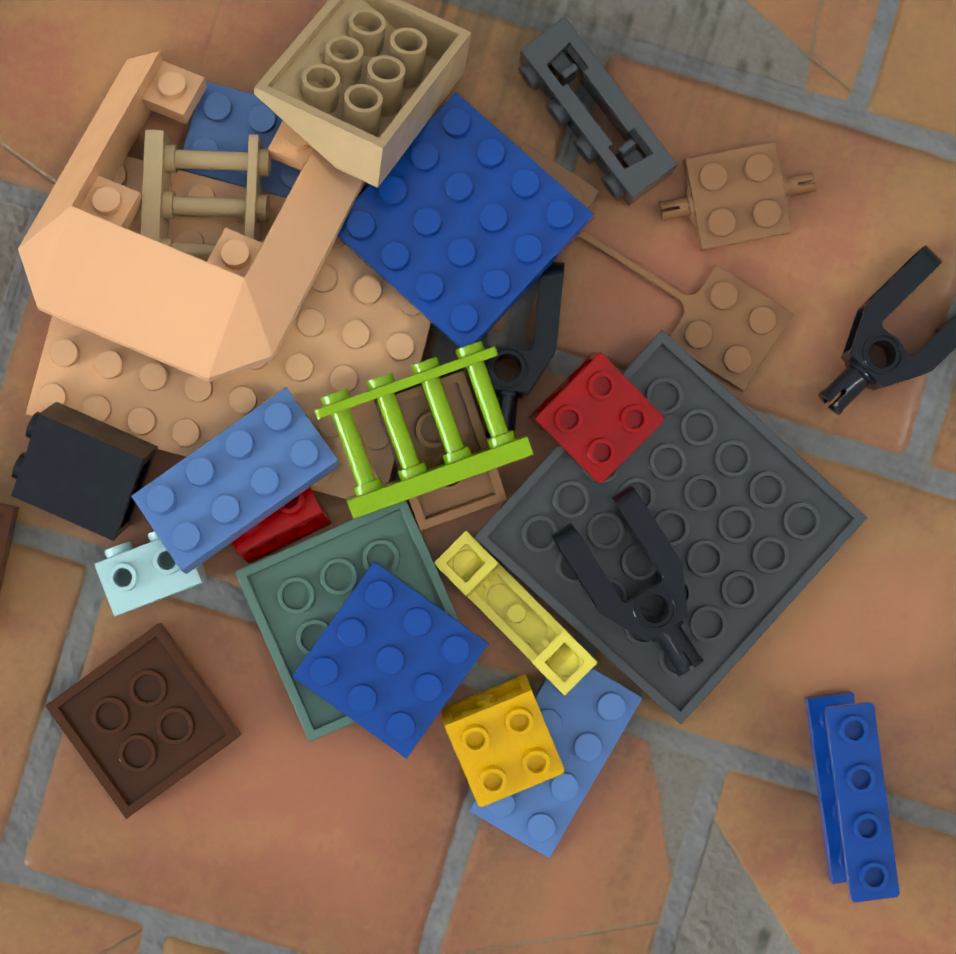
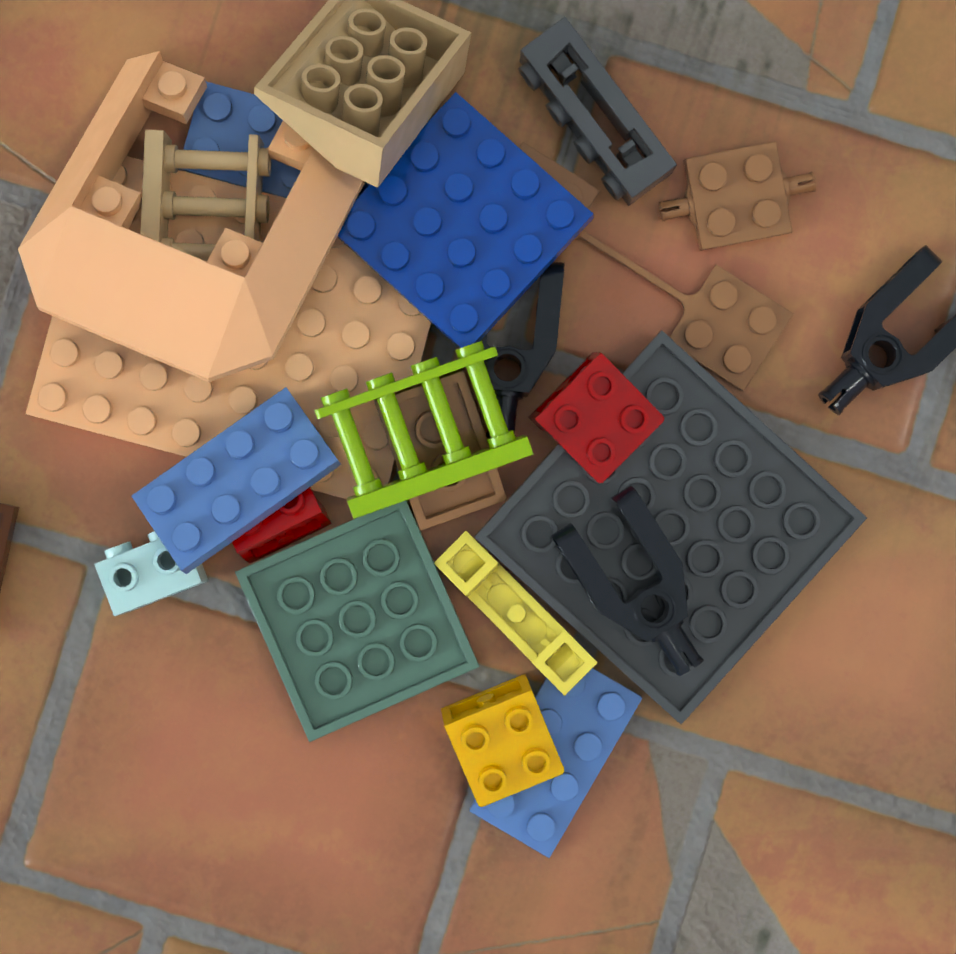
(82, 469): black brick -> none
(143, 720): reddish brown plate -> none
(390, 659): blue plate -> none
(852, 796): blue fence -> none

